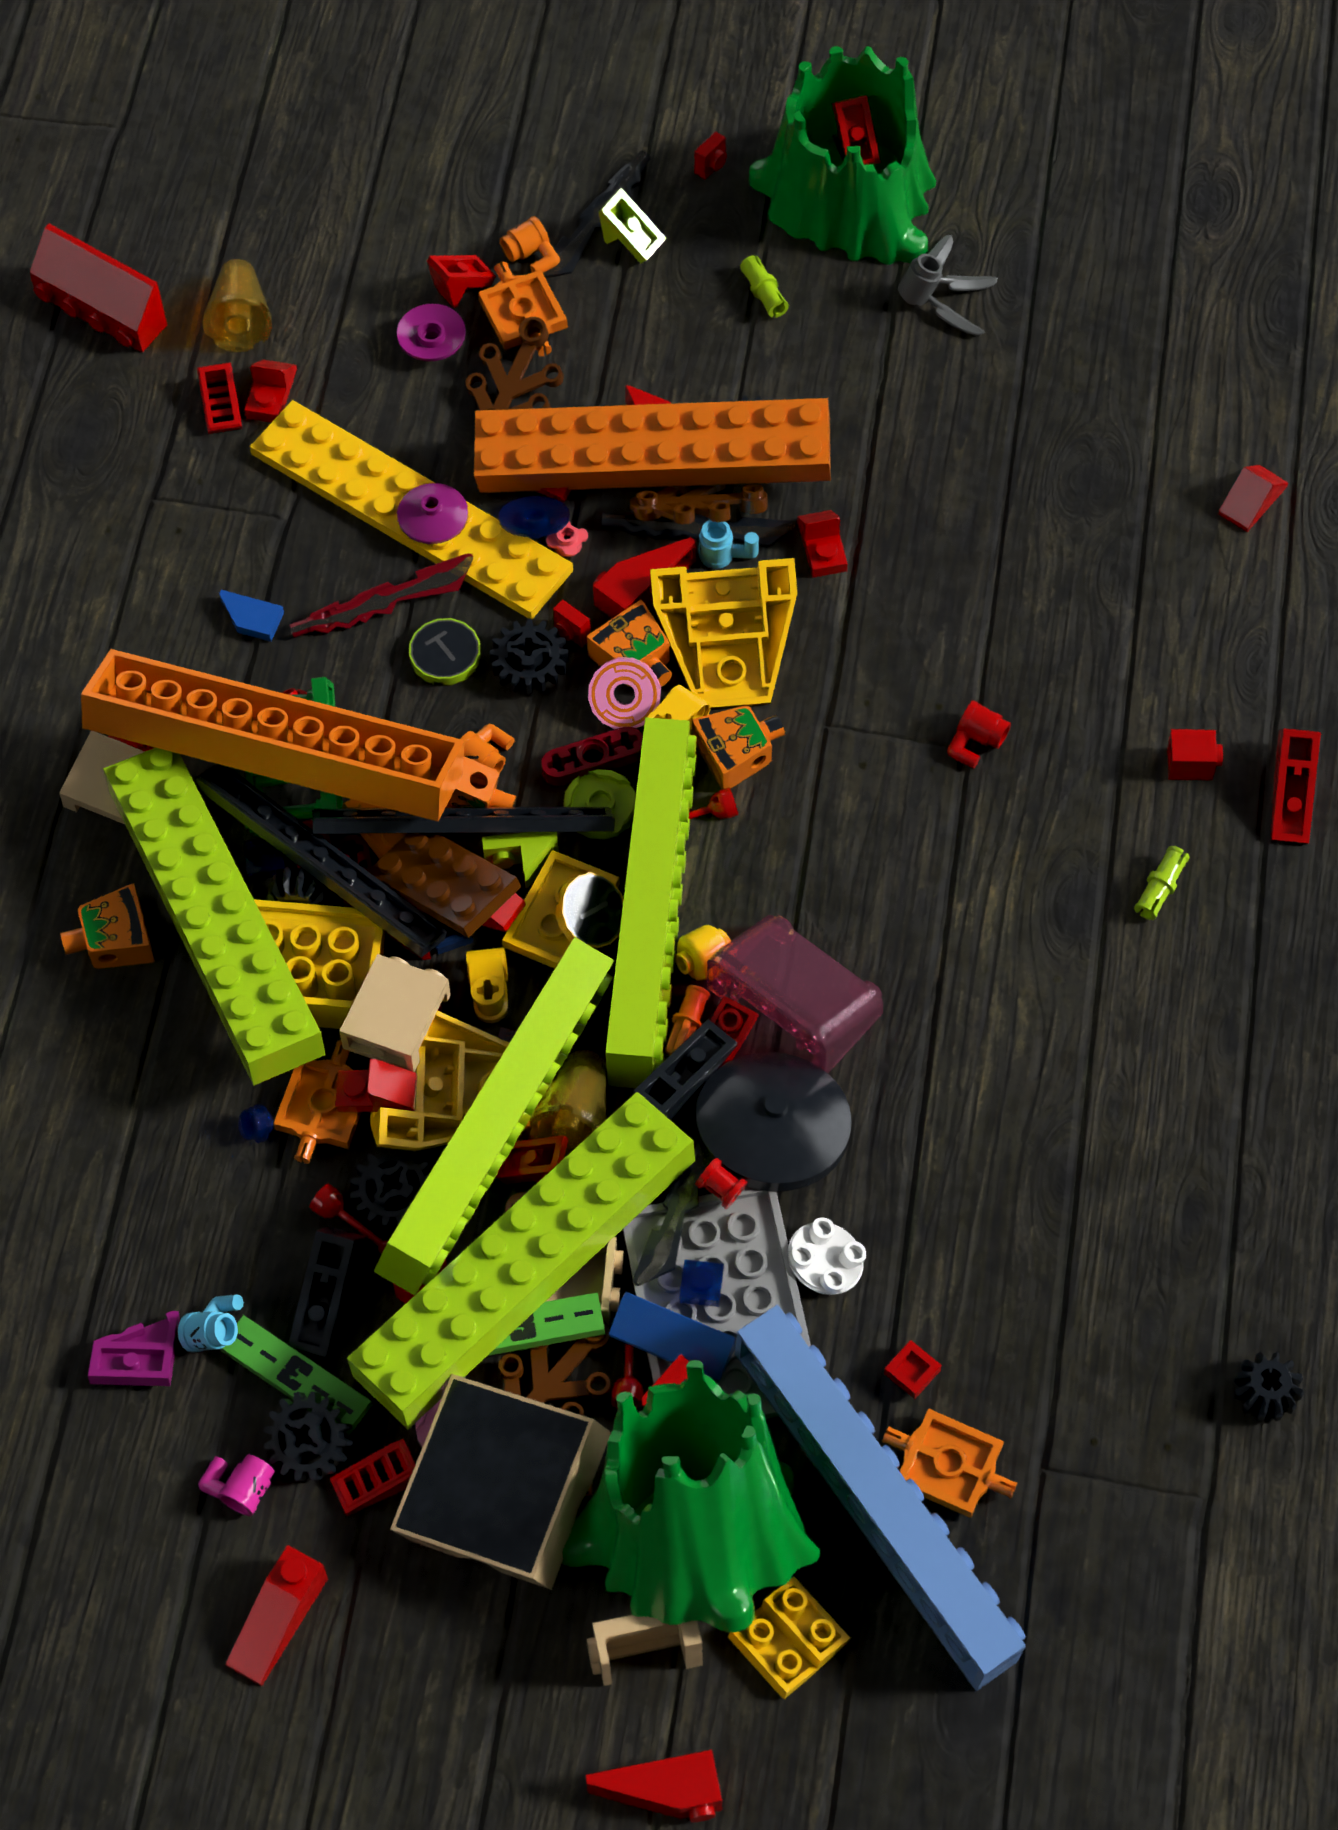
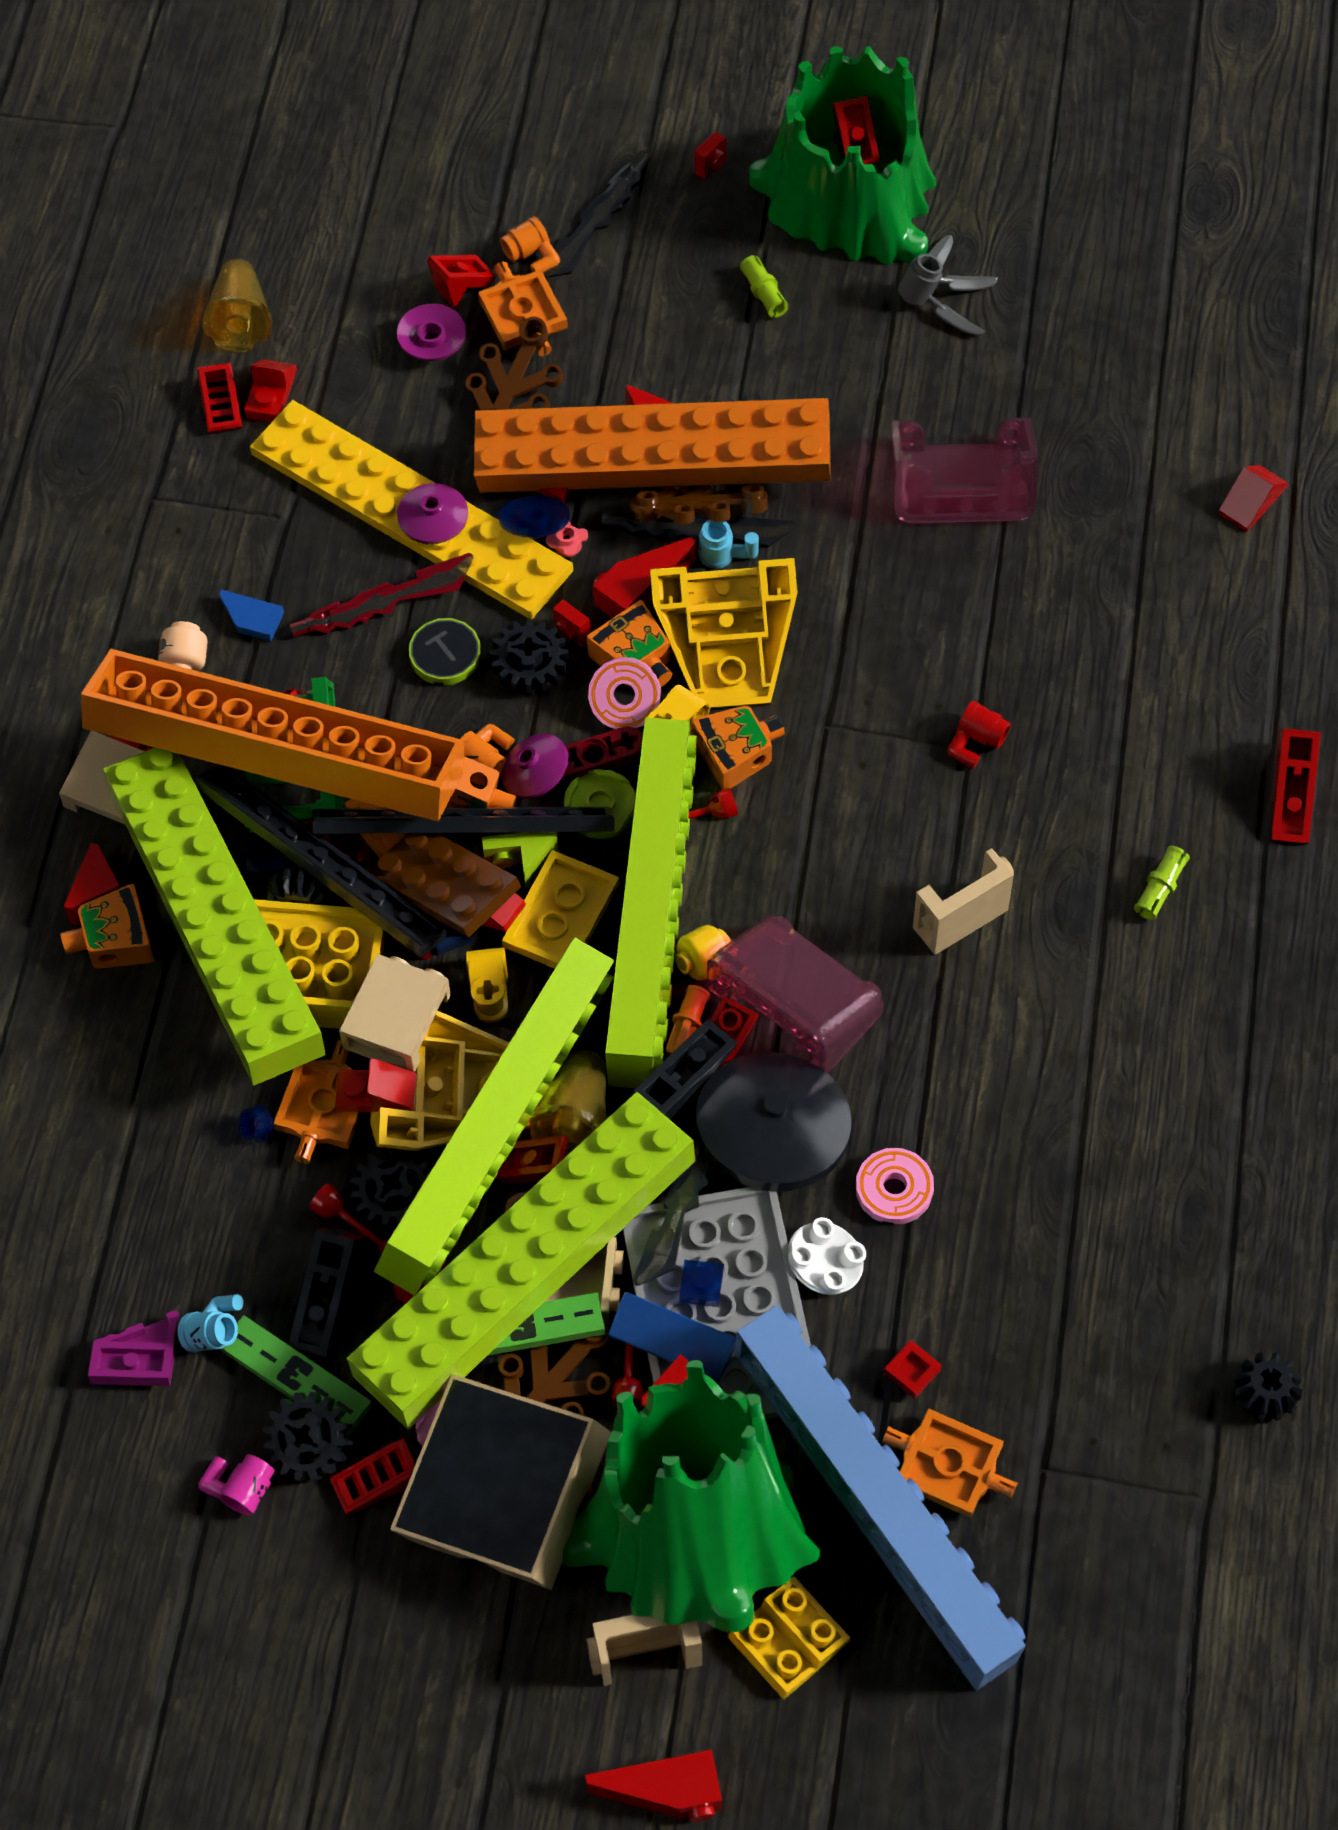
(92, 882): none -> red slope
(97, 289): red slope -> none
(183, 646): none -> light nougat head
(277, 1614): red slope -> none
(535, 766): none -> magenta dish
(590, 909): black tile -> none
(626, 221): slope -> none
(721, 1183): red bush -> none
(823, 543): red slope -> none
(900, 1165): none -> bright pink tile
(950, 920): none -> tan panel
(964, 479): none -> clear pink windscreen
(1193, 754): red brick -> none

